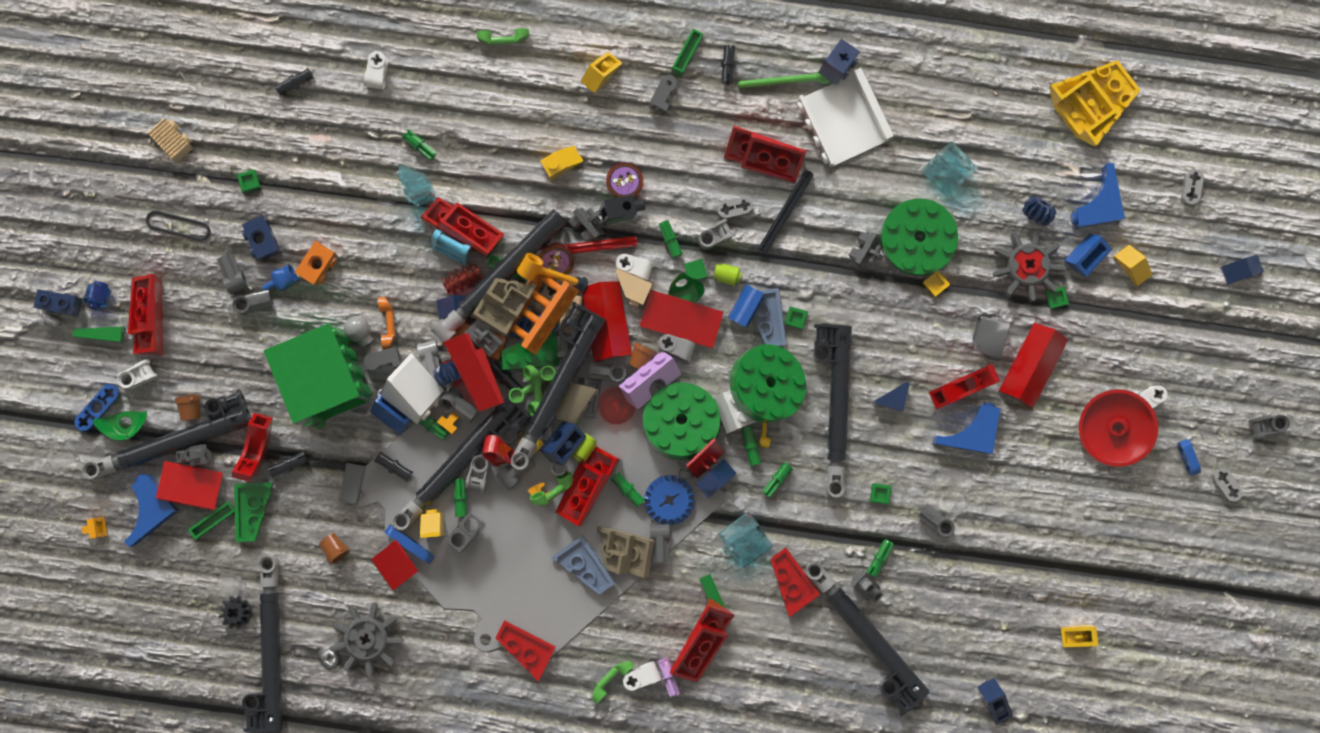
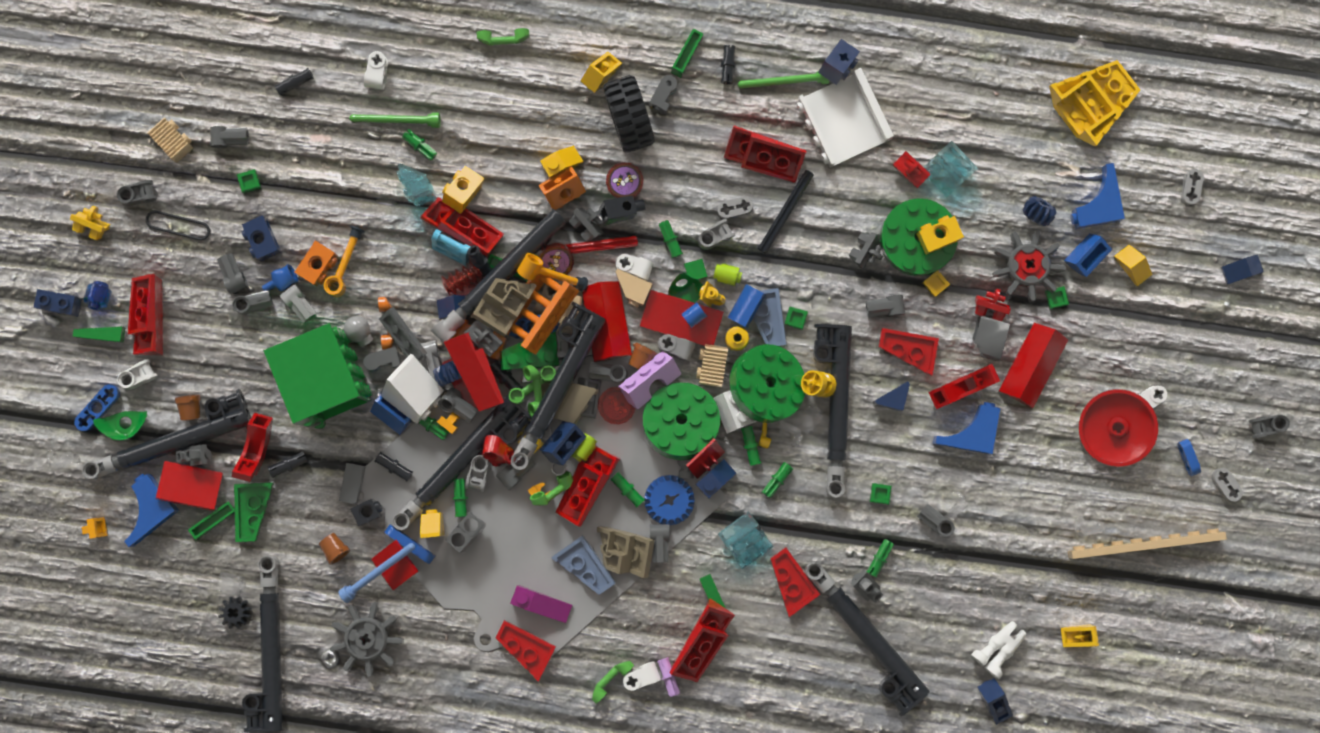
(89, 219): none -> yellow hips
(140, 193): none -> dark grey piece
(222, 136): none -> dark grey piece
(296, 300): none -> light grey piece
(348, 593): none -> medium blue piece
(355, 234): none -> light orange piece
(358, 512): none -> black brick
(402, 334): none -> dark grey tile
(432, 119): none -> bright green piece
(458, 198): none -> yellow brick
(479, 260): none -> black pin
(541, 604): none -> magenta slope
(564, 180): none -> orange brick
(629, 113): none -> black tyre
(694, 315): none -> blue piece
(710, 295): none -> yellow hinge
(712, 366): none -> tan brick
(737, 331): none -> yellow piece
(818, 384): none -> yellow wheel
(888, 306): none -> dark grey piece
(911, 169): none -> red hips
(911, 348): none -> red wing
(951, 232): none -> yellow brick
(1000, 309): none -> red hips
(1005, 644): none -> white piece
(1154, 542): none -> tan plate

